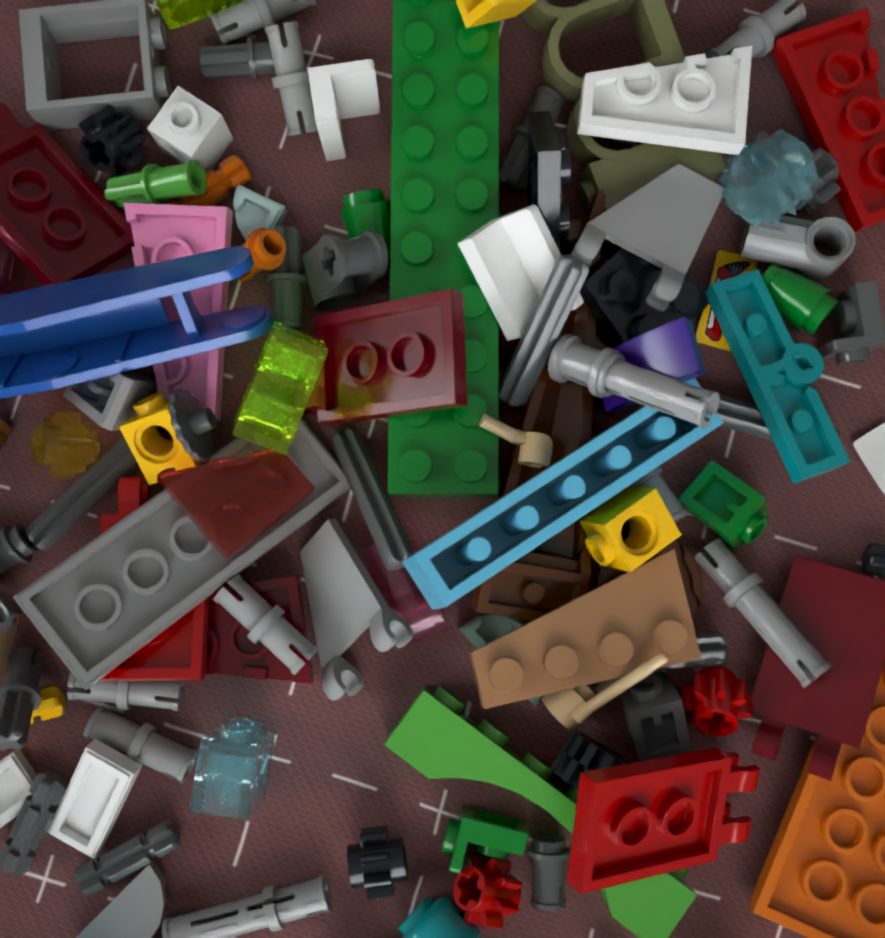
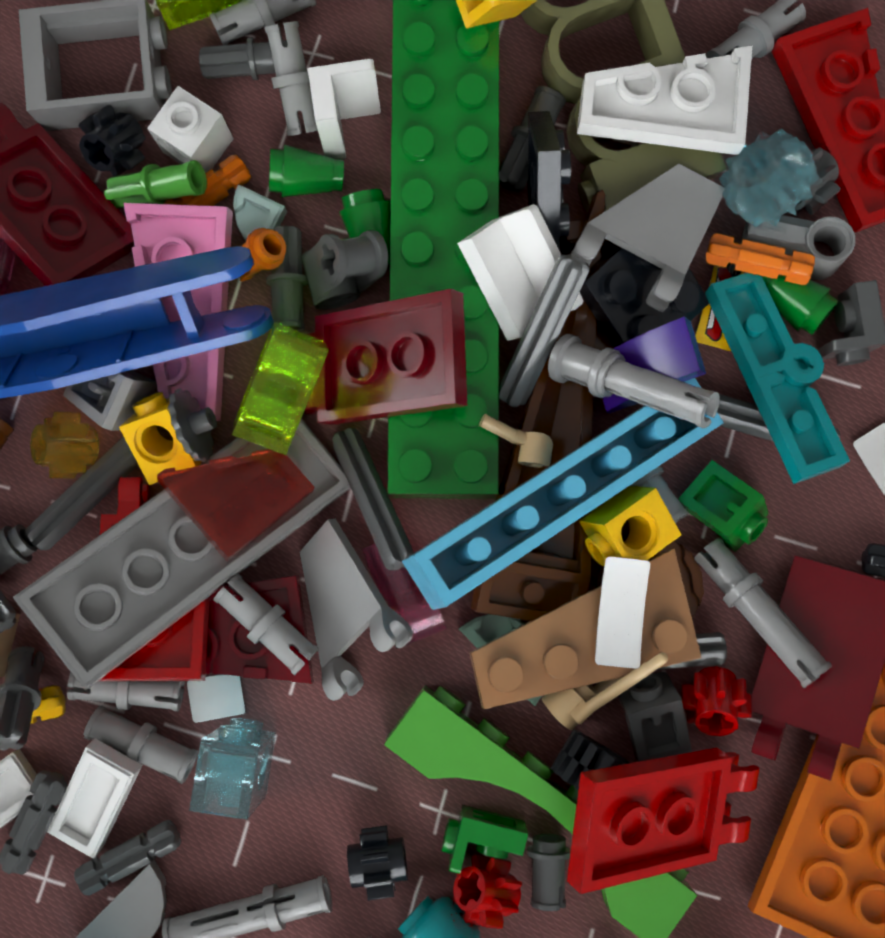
(215, 697): none -> white sticker
(303, 172): none -> green cone
(621, 612): none -> white sticker
(760, 259): none -> orange axle

